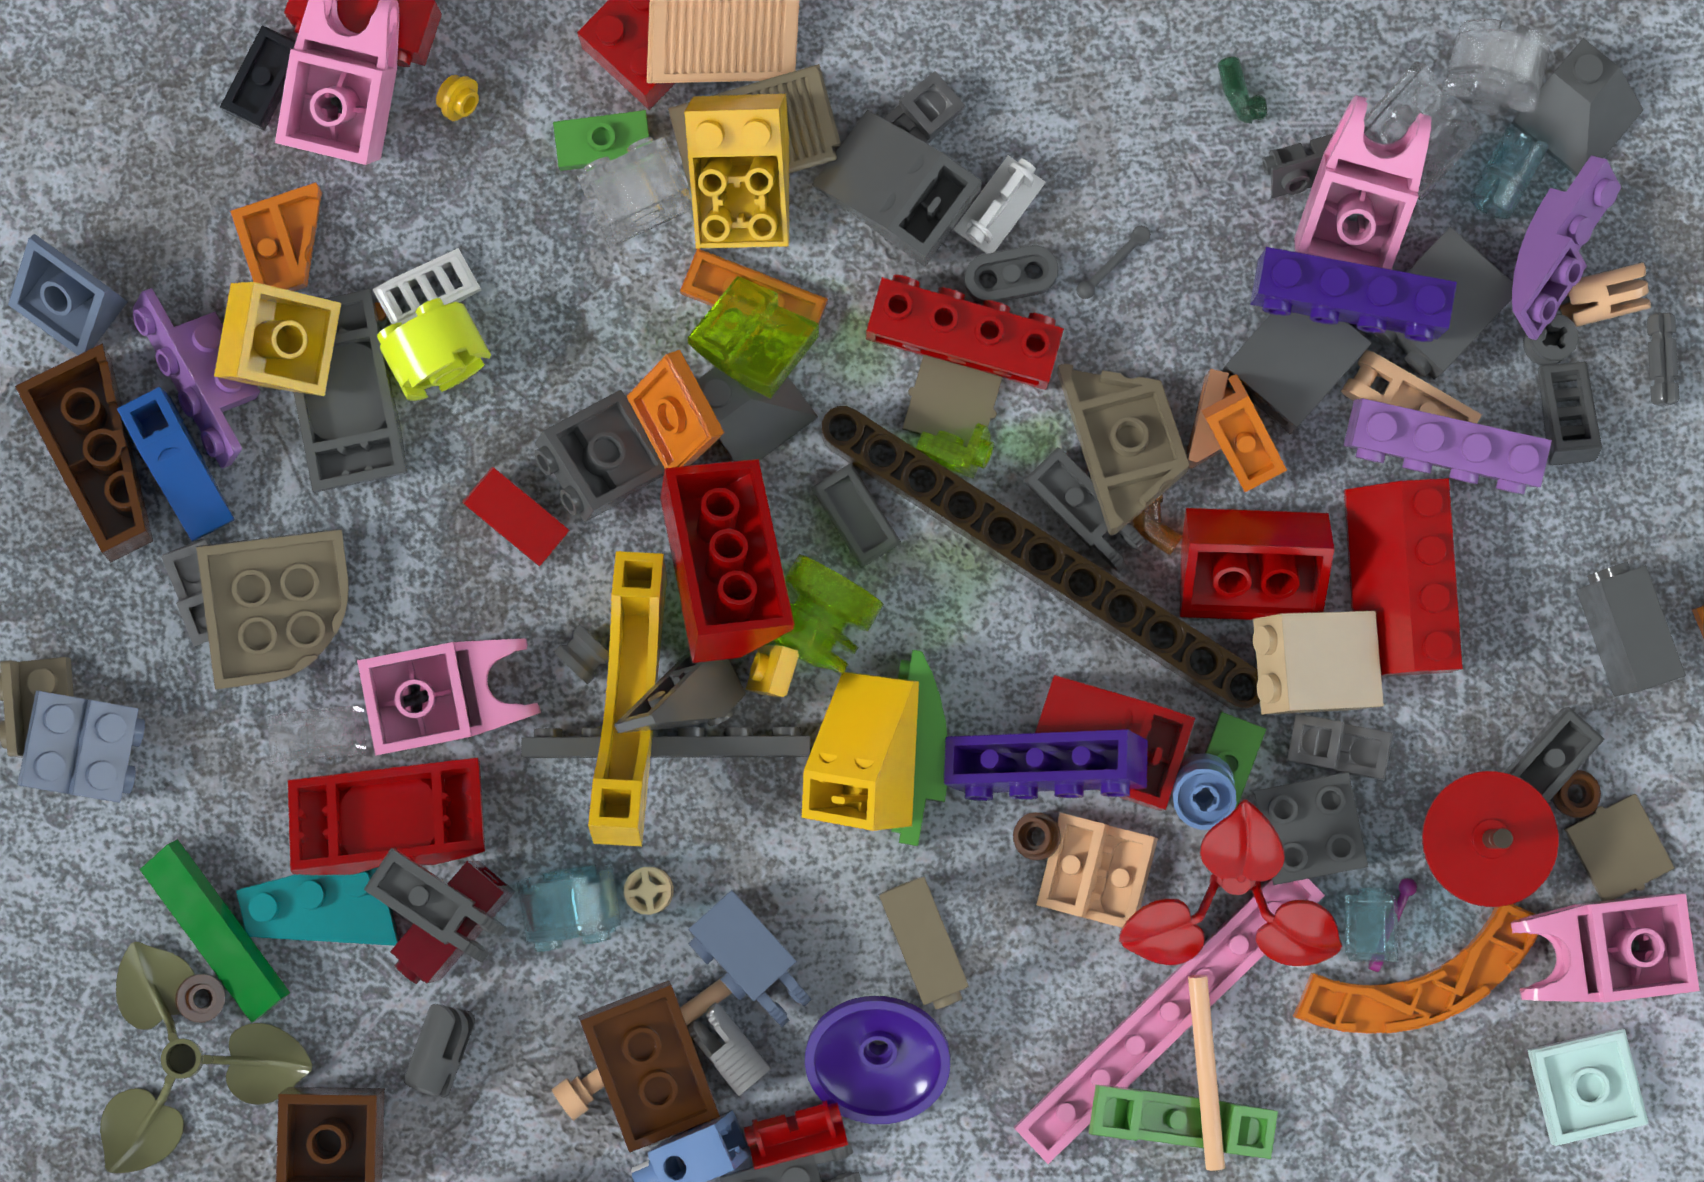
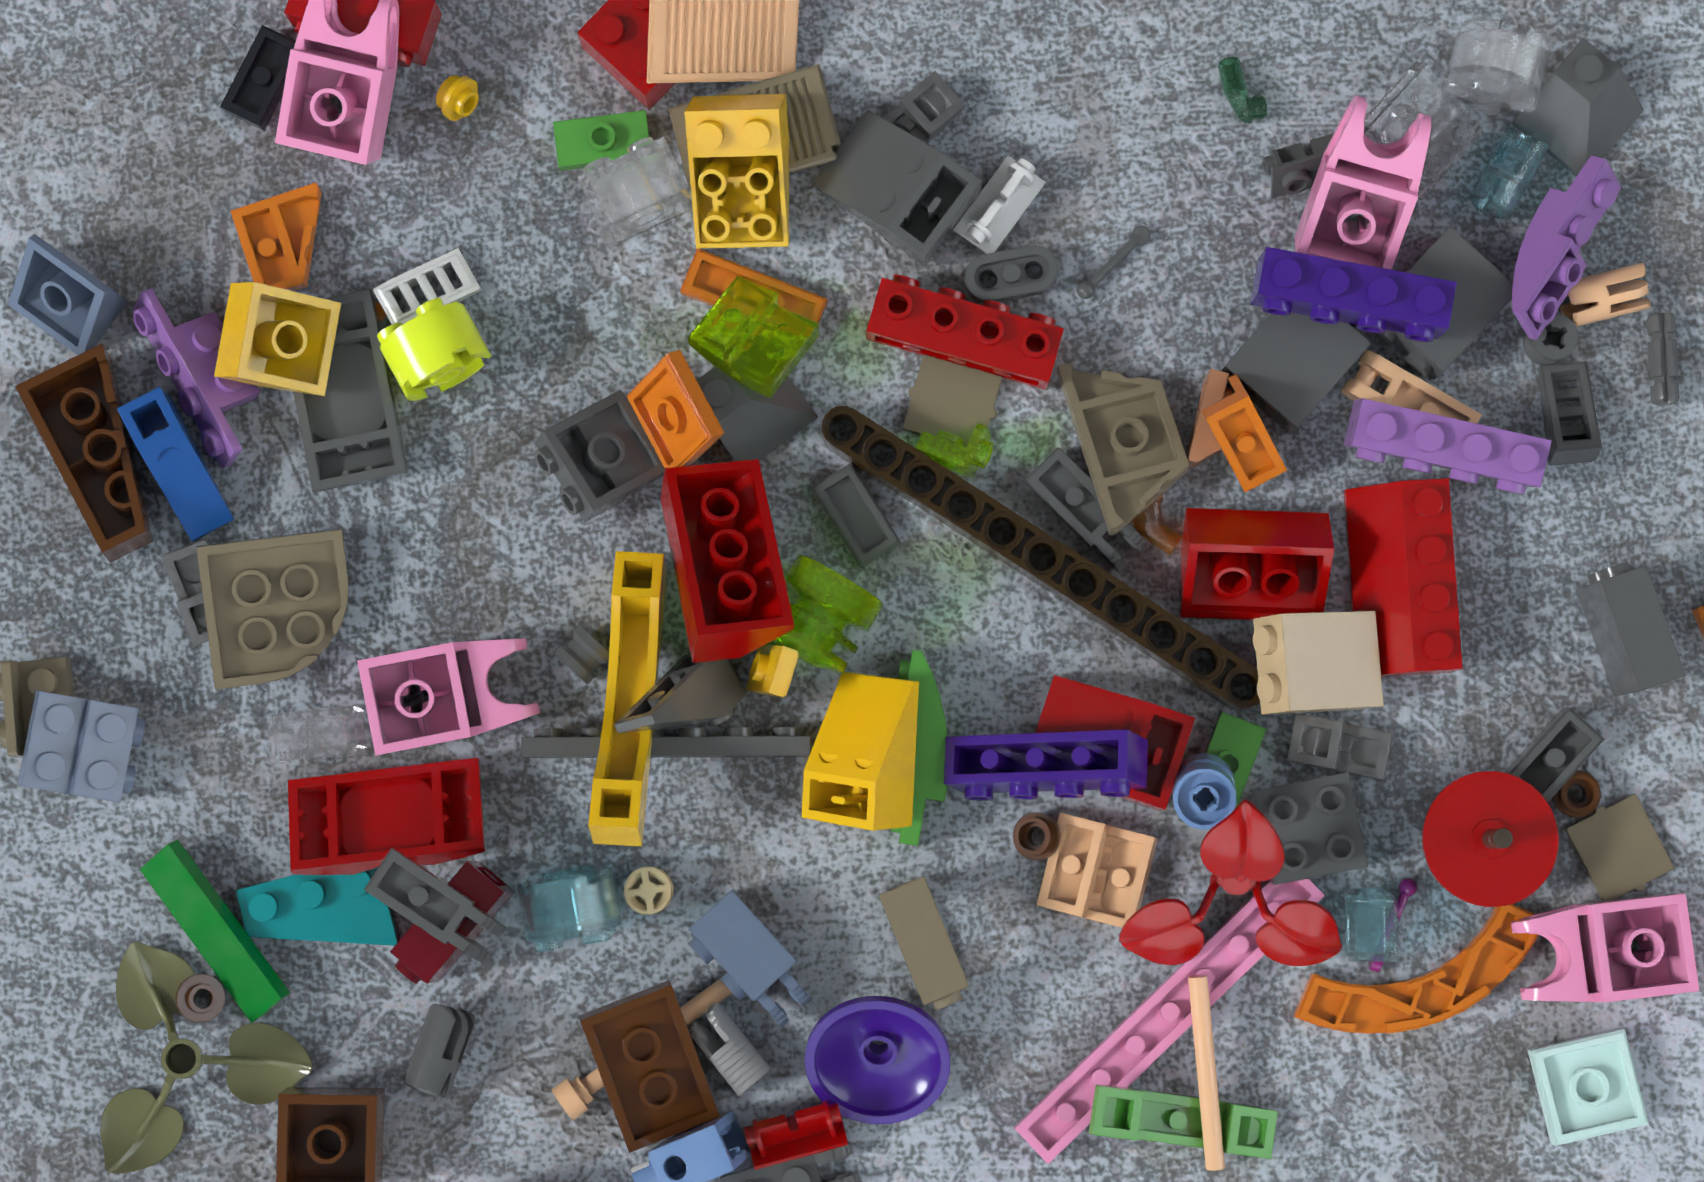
(515, 516): red slope -> none

